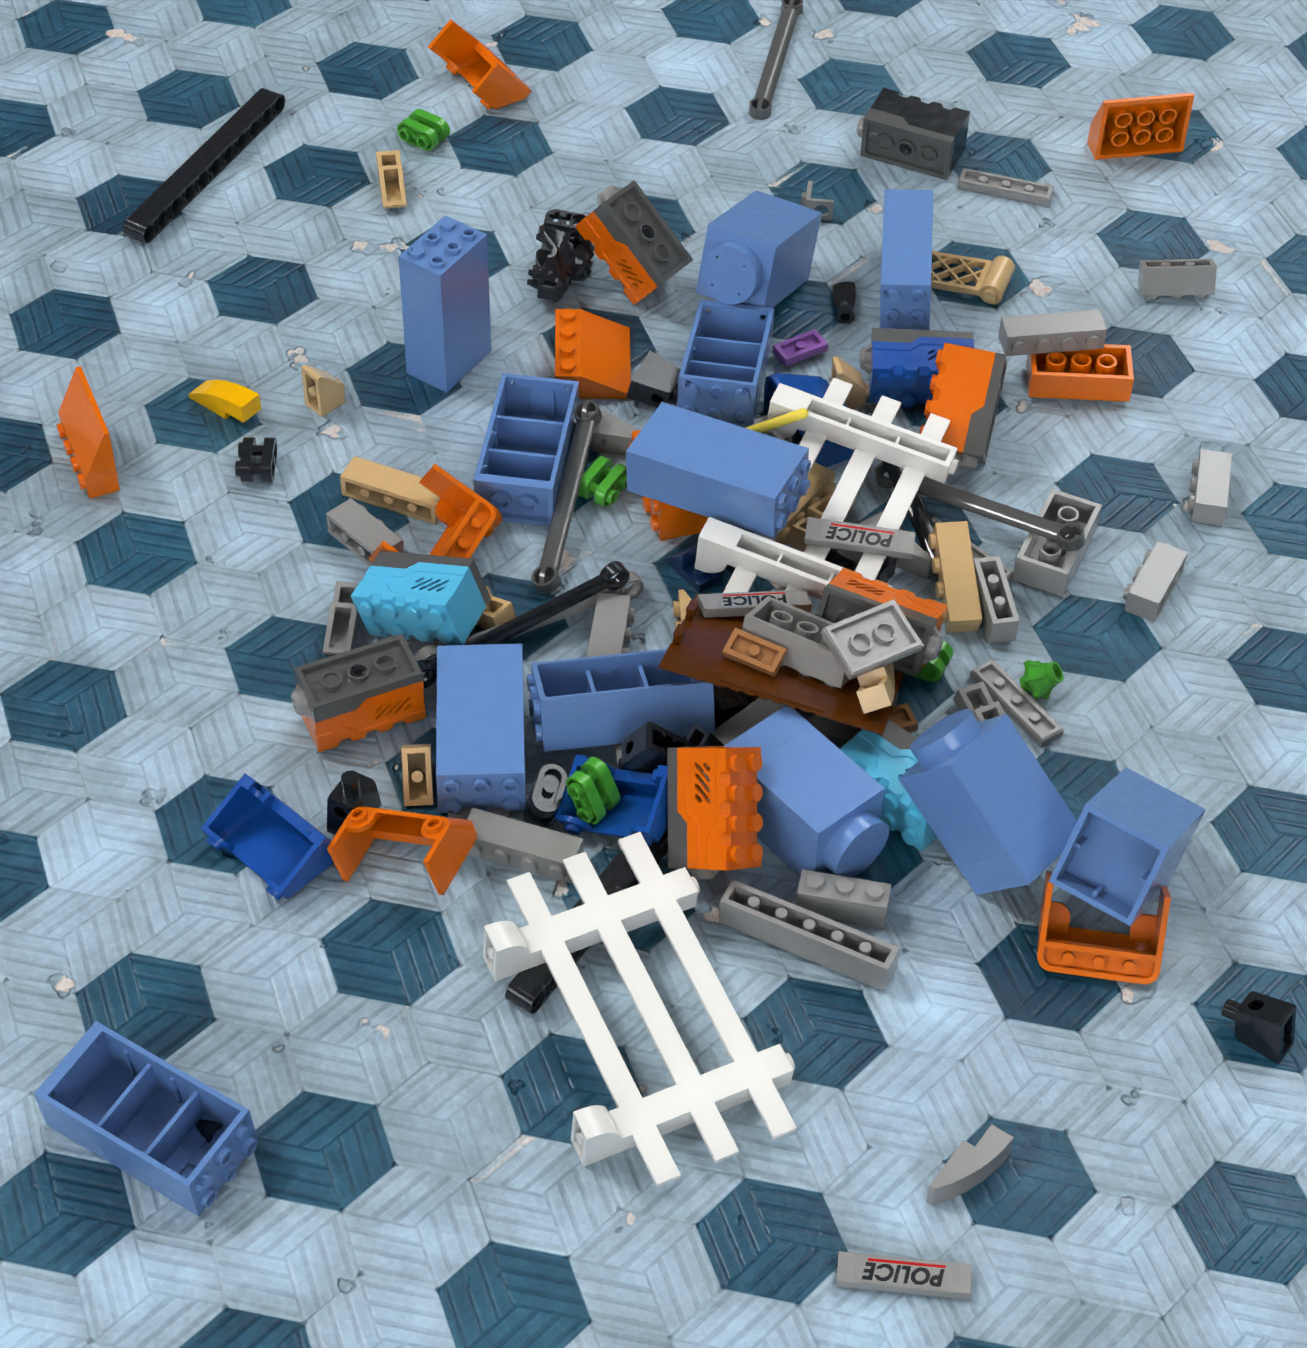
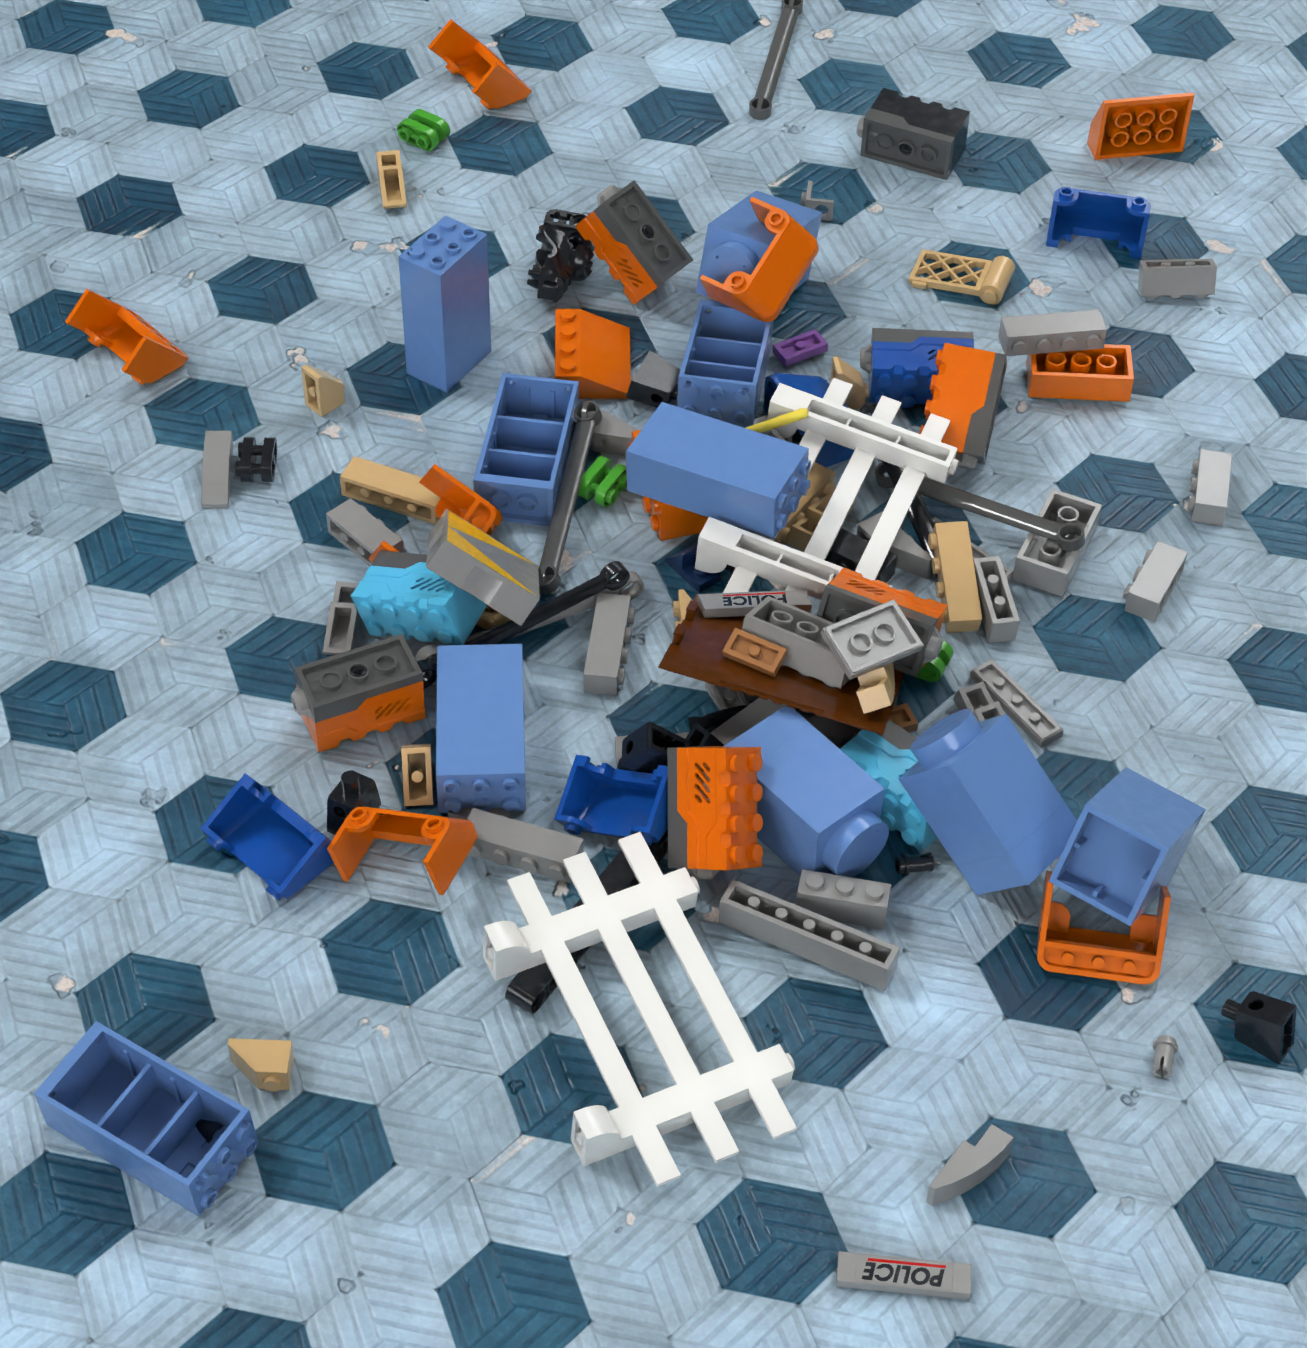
(87, 438): orange slope -> none
(128, 335): none -> orange windscreen
(204, 166): black beam -> none
(217, 469): none -> light grey slope
(227, 399): yellow slope -> none
(264, 1062): none -> tan slope
(483, 567): none -> light grey tile
(545, 795): brick -> none
(593, 790): bright green brick -> none
(611, 697): medium blue container -> none
(777, 272): none -> orange windscreen
(844, 301): black piece -> none
(859, 538): light grey tile -> none
(906, 259): medium blue container -> none
(914, 863): none -> black pin
(1005, 187): light grey tile -> none
(1041, 678): bright green rock -> none
(1099, 216): none -> blue windscreen
(1164, 1048): none -> light grey pin

